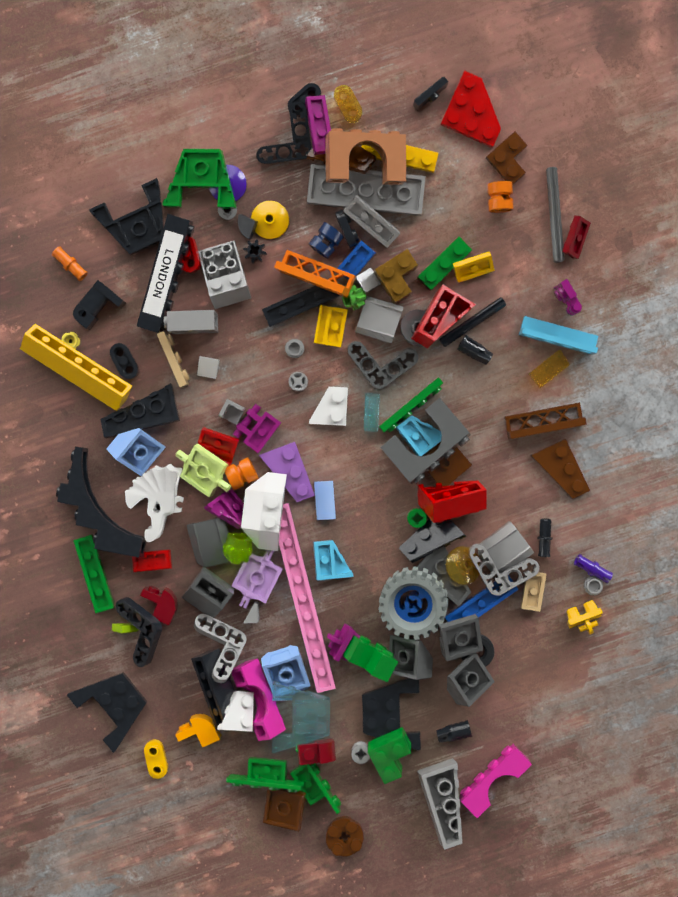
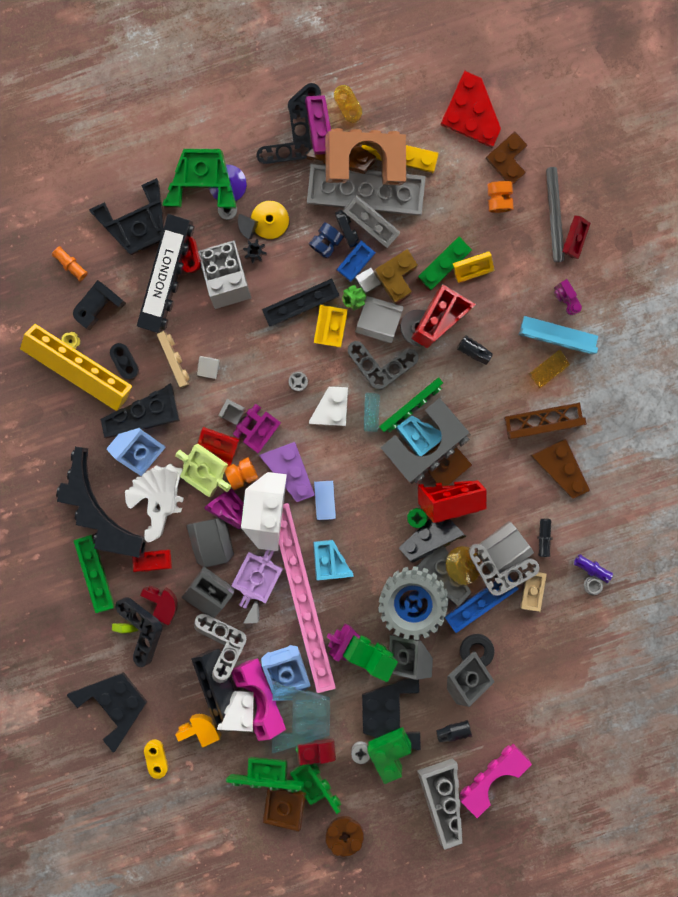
(191, 322): light grey brick -> none
(237, 548): clear neon green brick -> none
(294, 348): light grey plate -> none
(311, 278): orange fence -> none
(431, 93): black plate -> none
(460, 637): dark grey plate -> none
(472, 322): black axle -> none
(576, 619): yellow hips -> none

